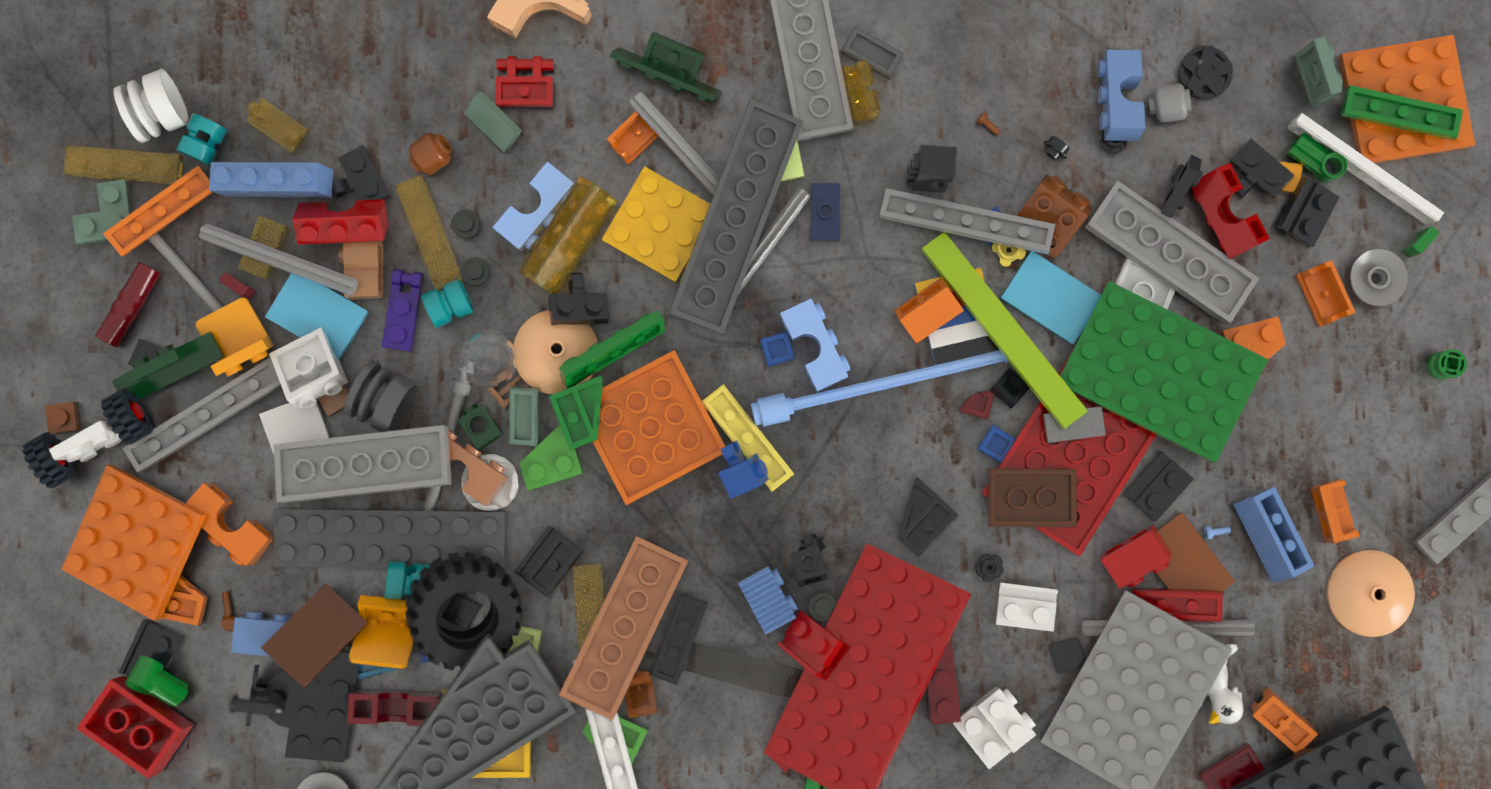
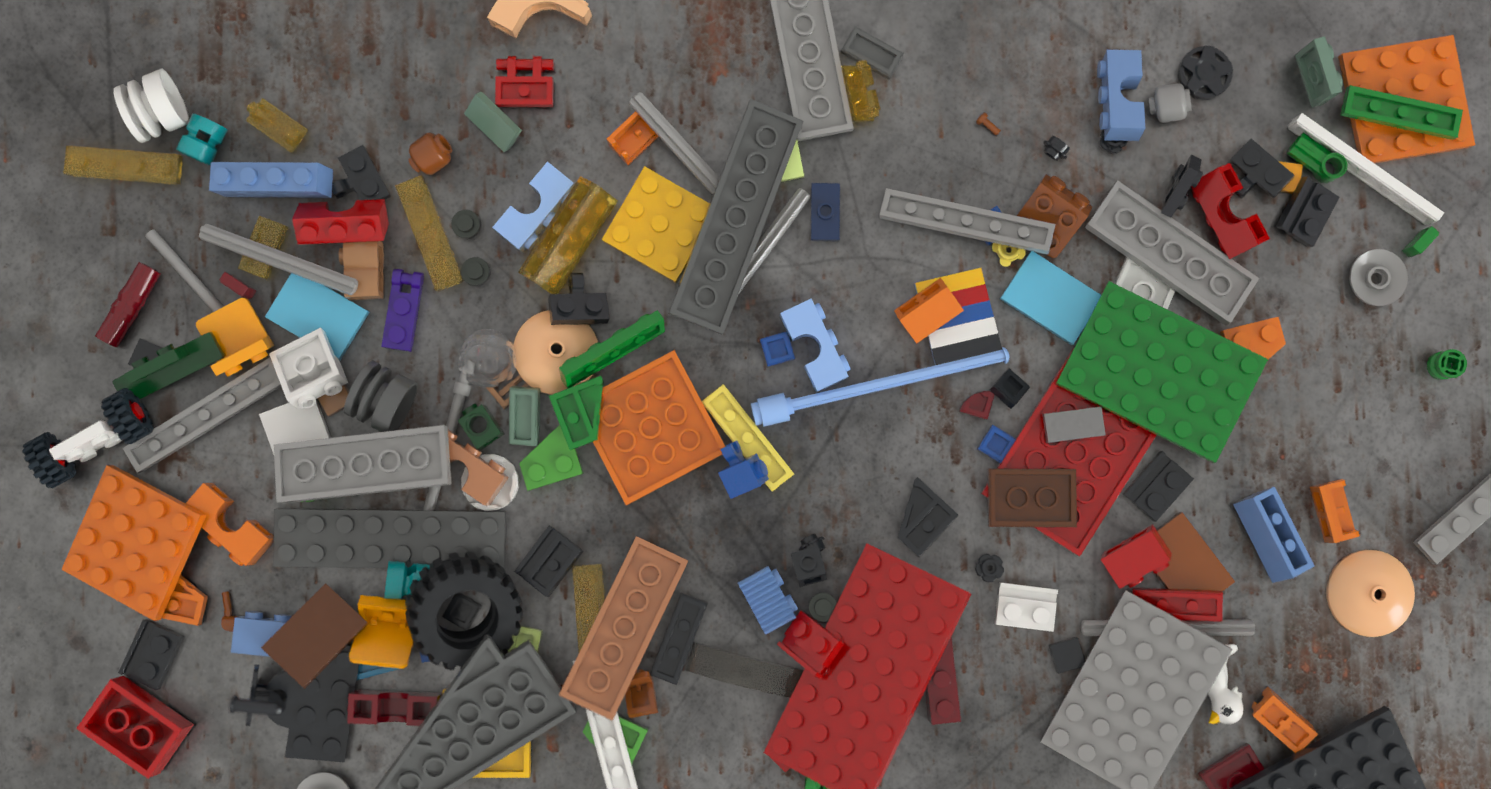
(63, 417): dark orange plate -> none
(114, 206): sand green plate -> none
(150, 678): green piece -> none
(159, 211): orange plate -> none
(445, 304): teal wheel -> none
(670, 62): dark green bracket -> none
(932, 168): black arch -> none
(995, 726): white plate -> none
(1004, 331): lime tile -> none
(1209, 532): light blue piece -> none
(1325, 293): orange hinge -> none

